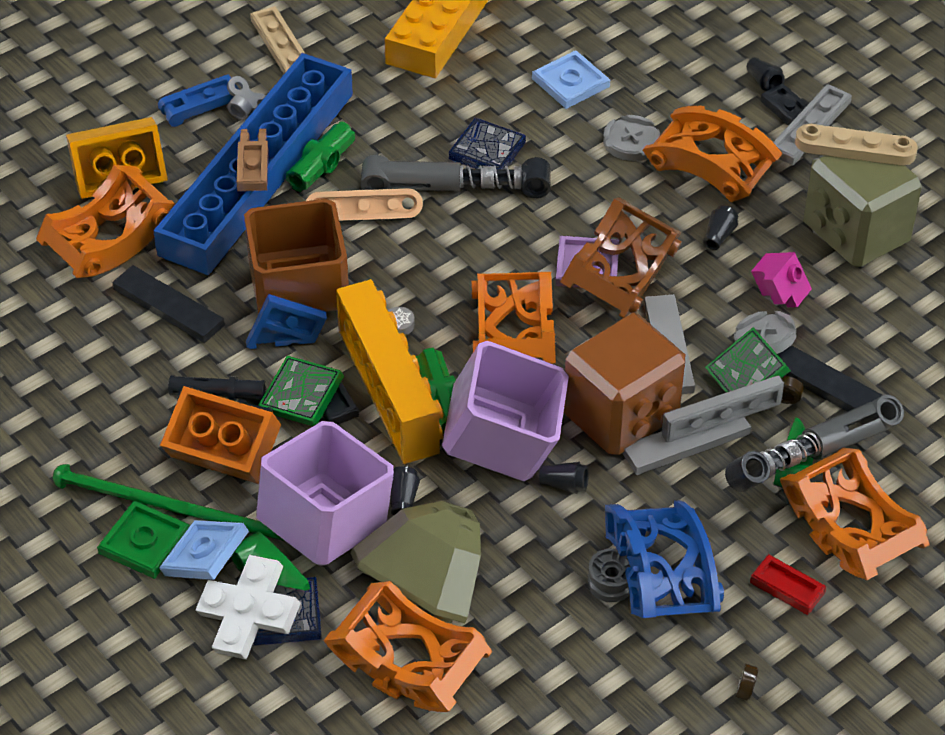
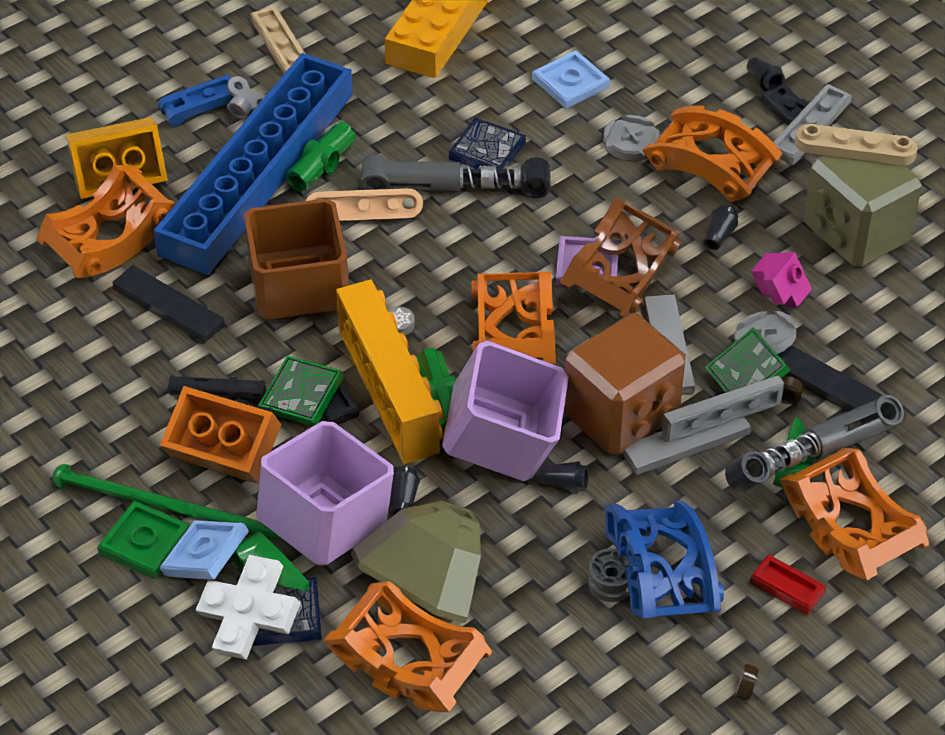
(252, 162): medium nougat hinge -> none
(285, 323): blue wing -> none

